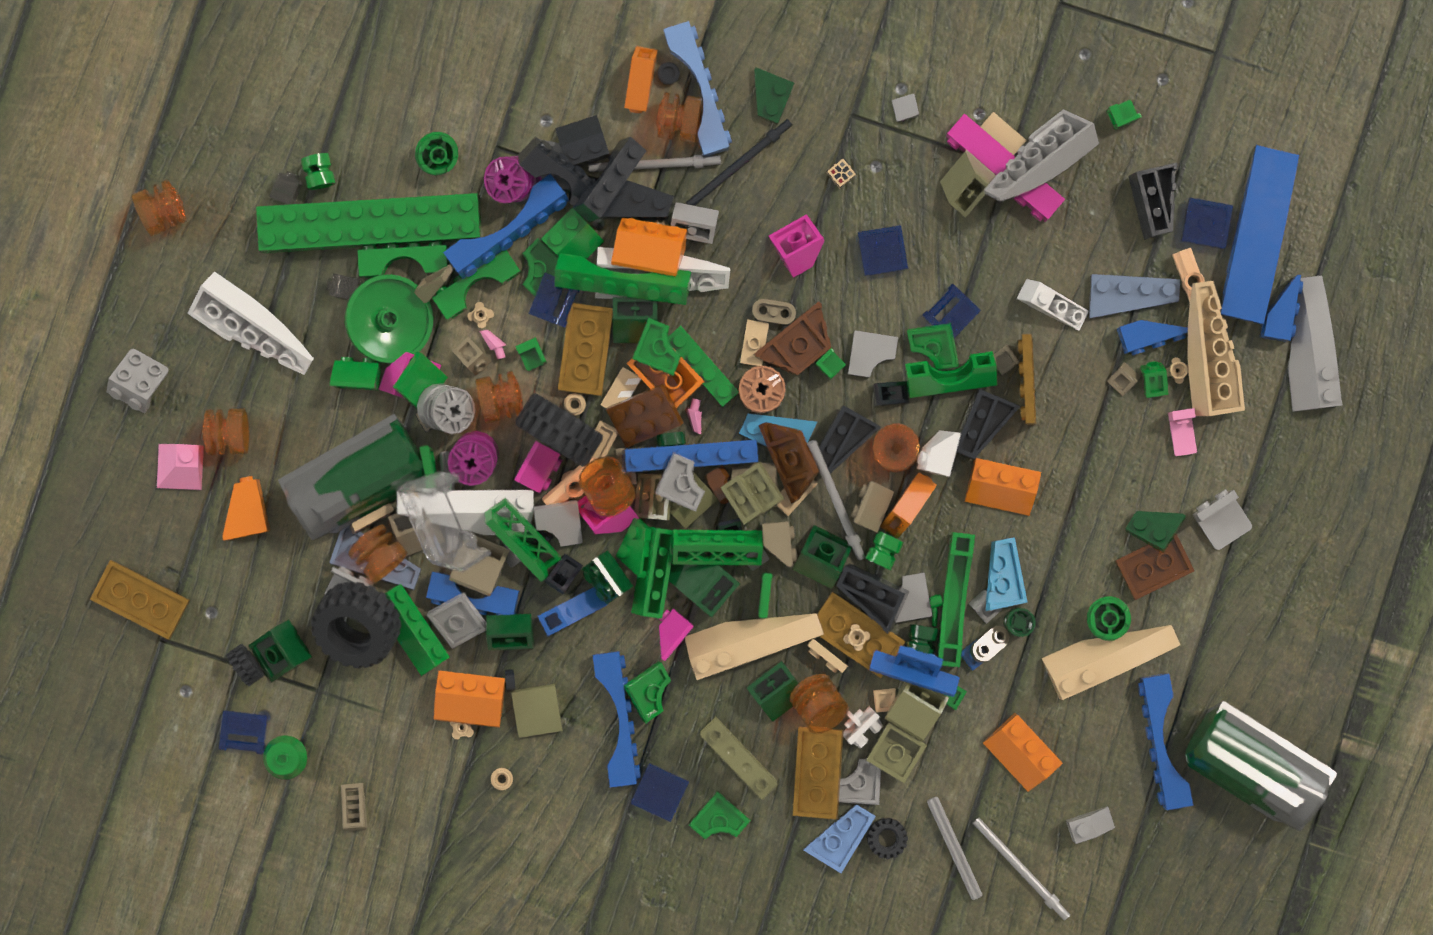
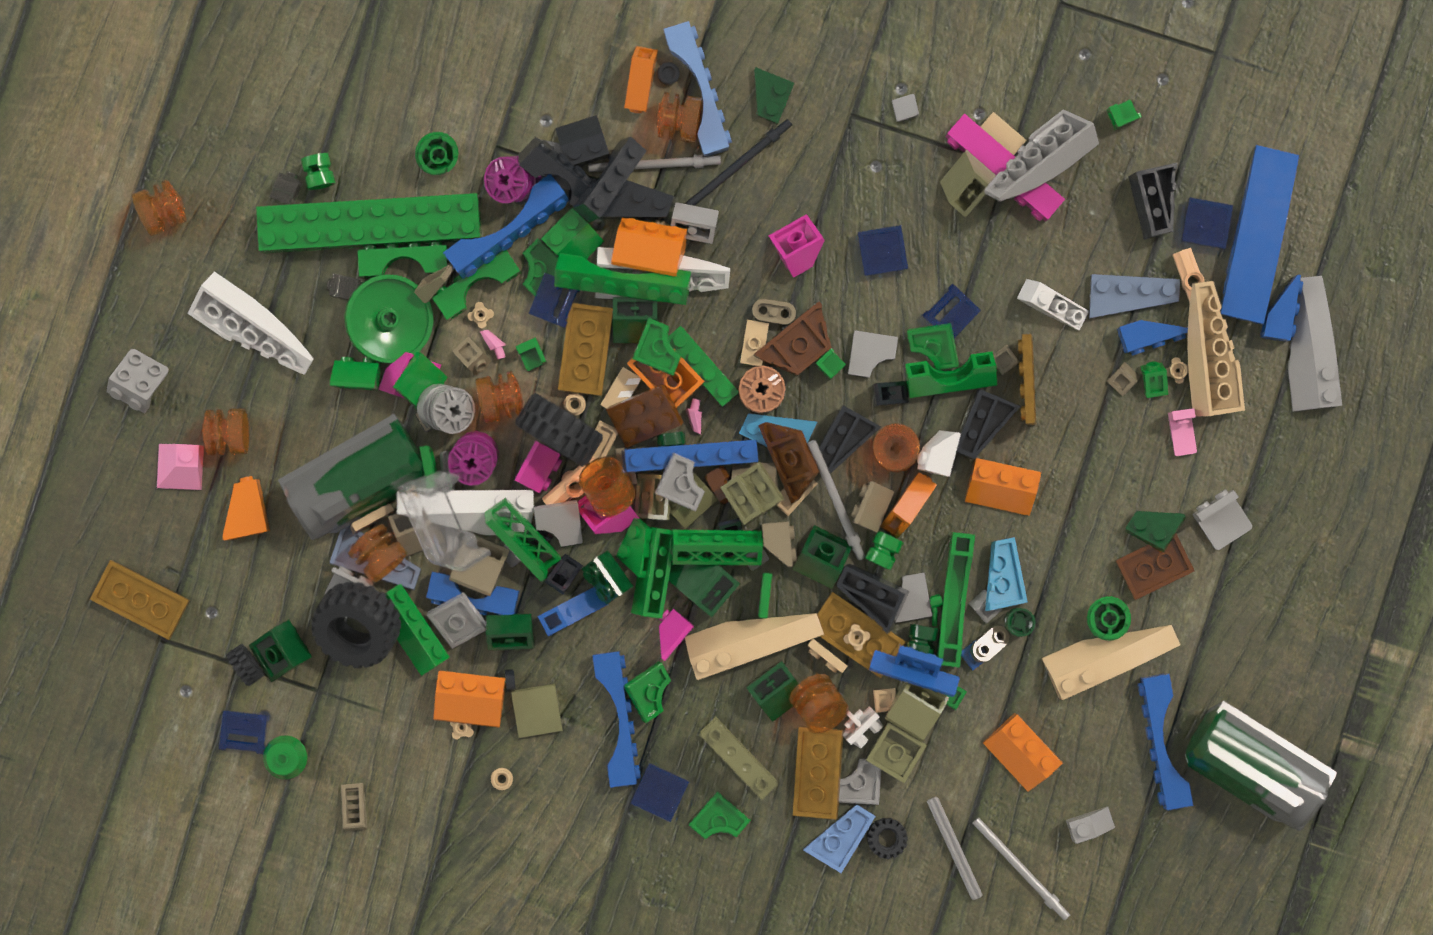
(841, 173): tile -> none

